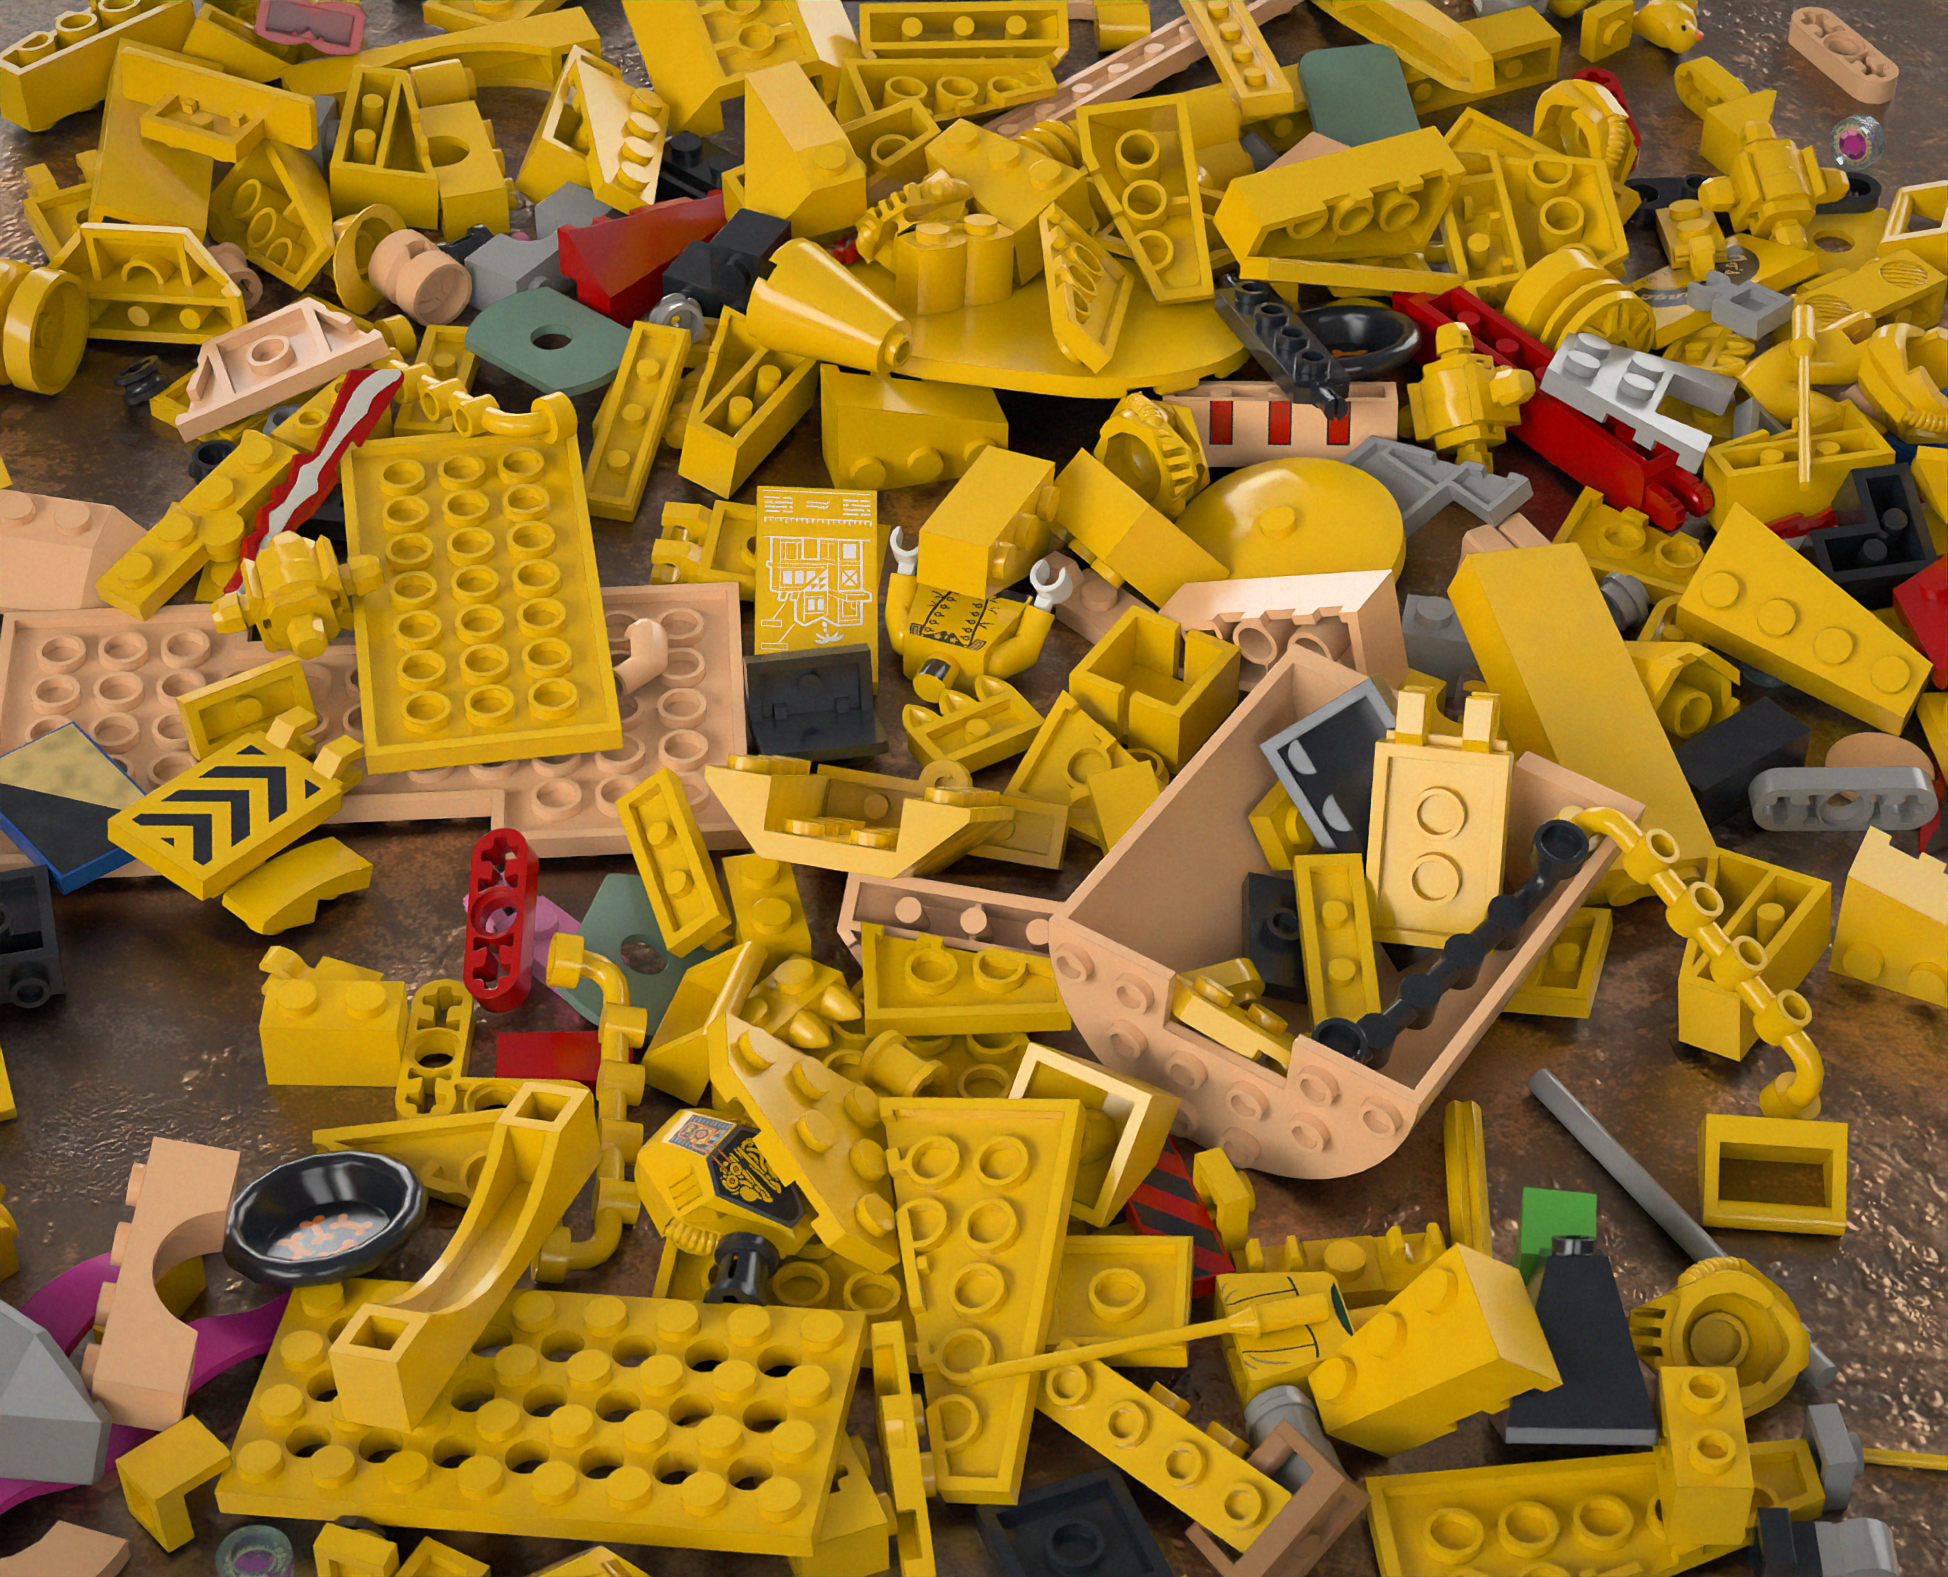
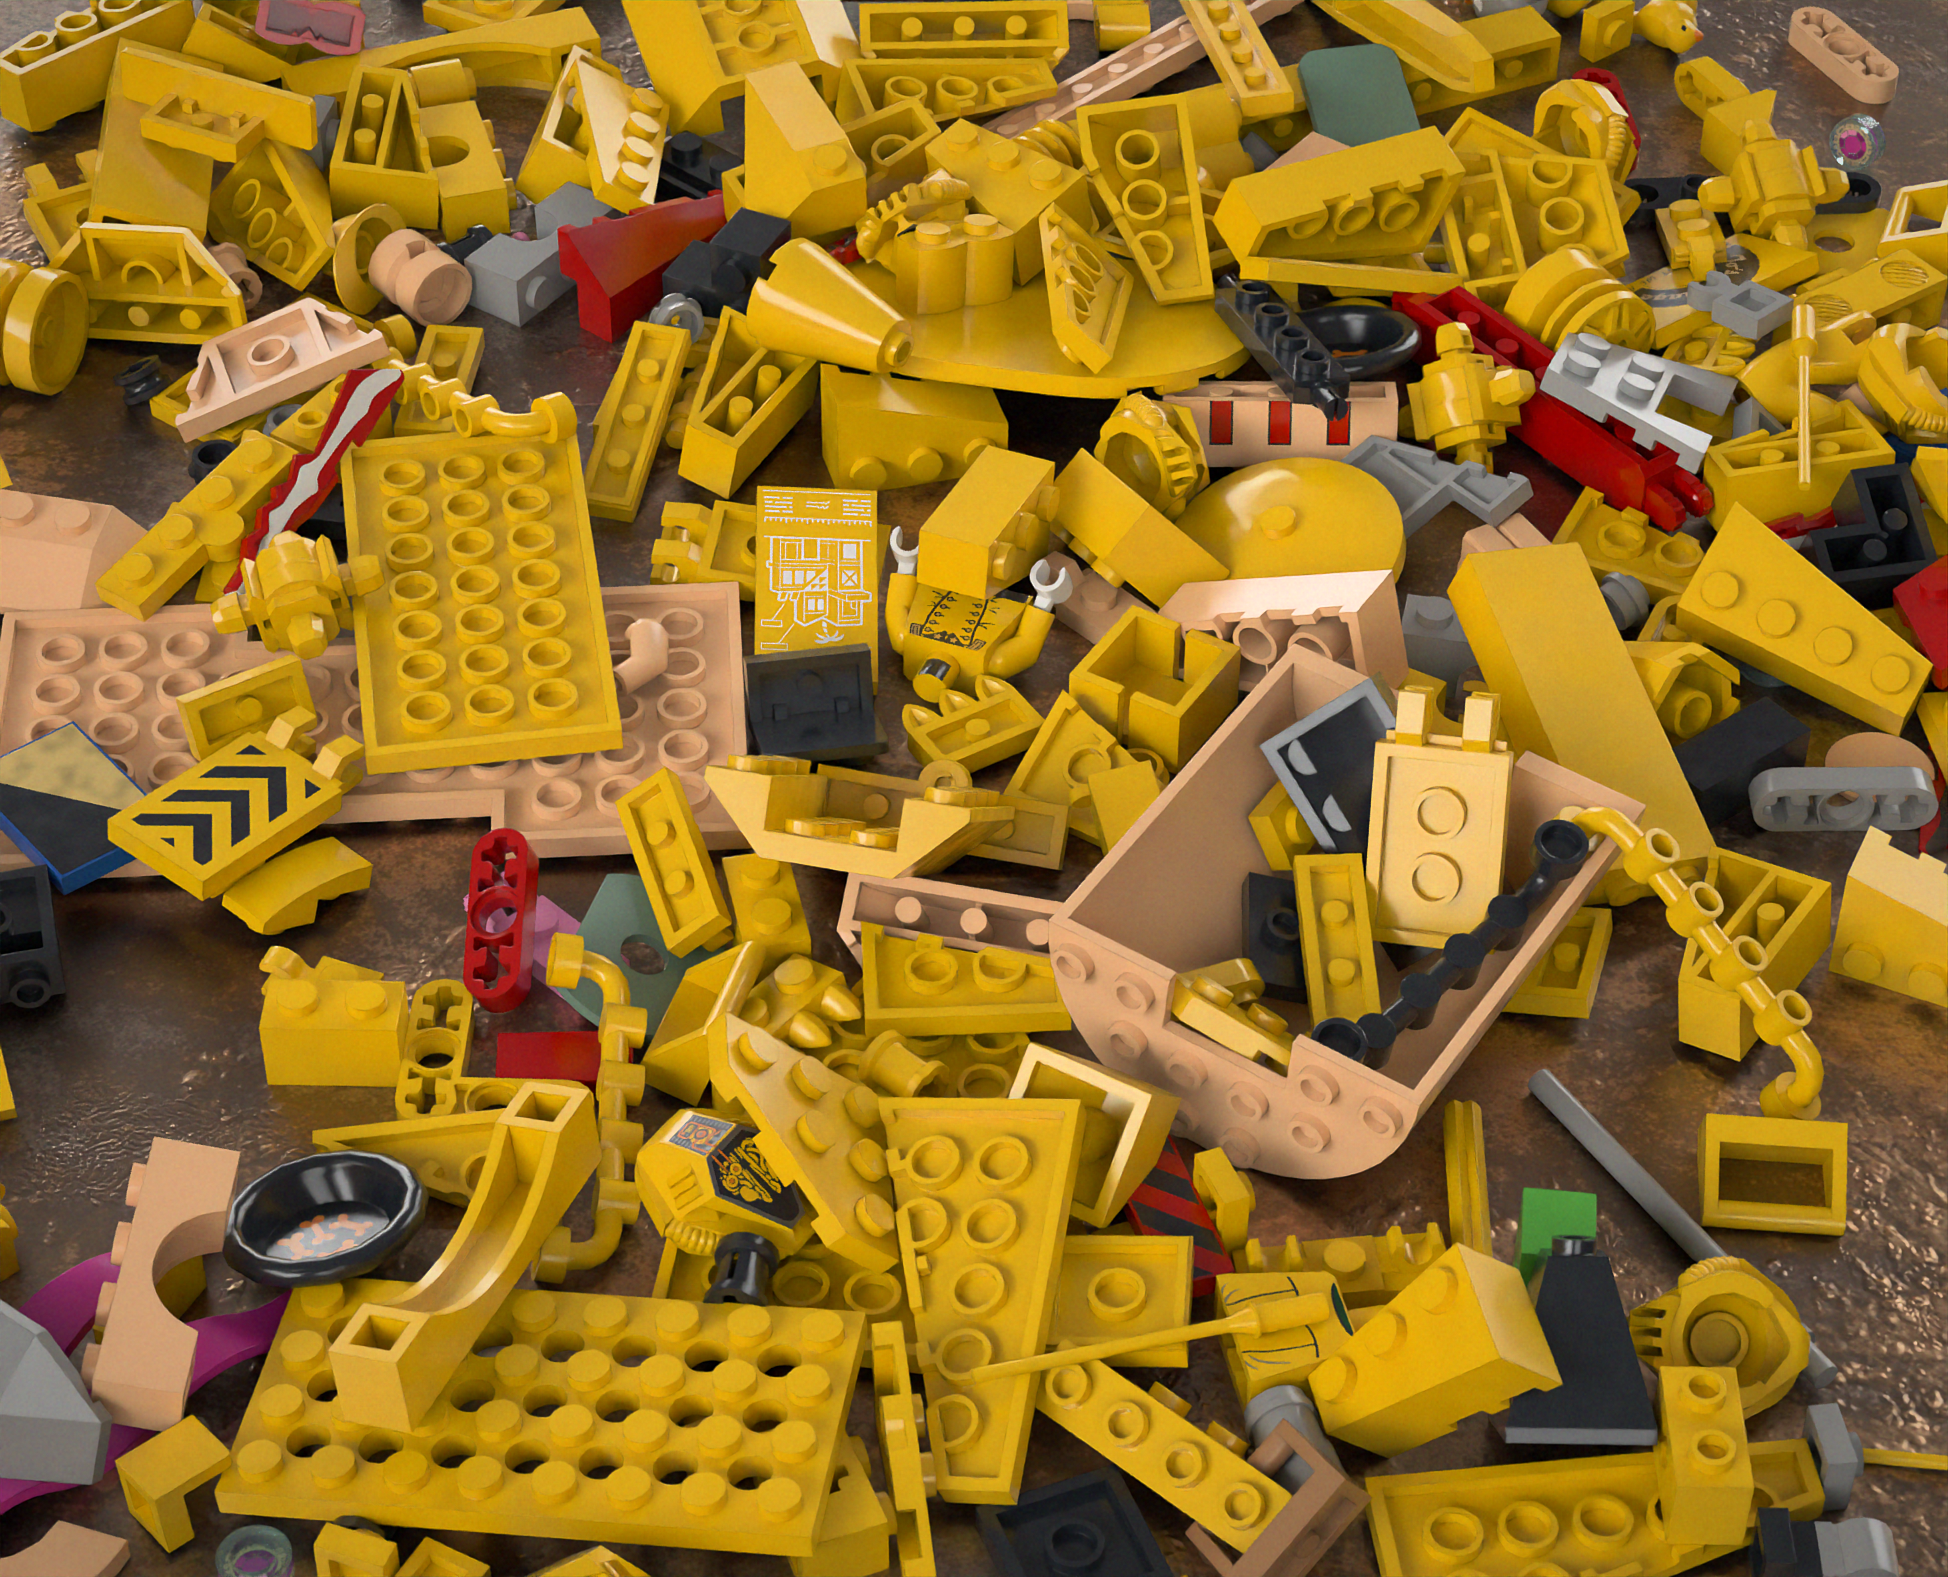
(510, 325): sand green piece -> none

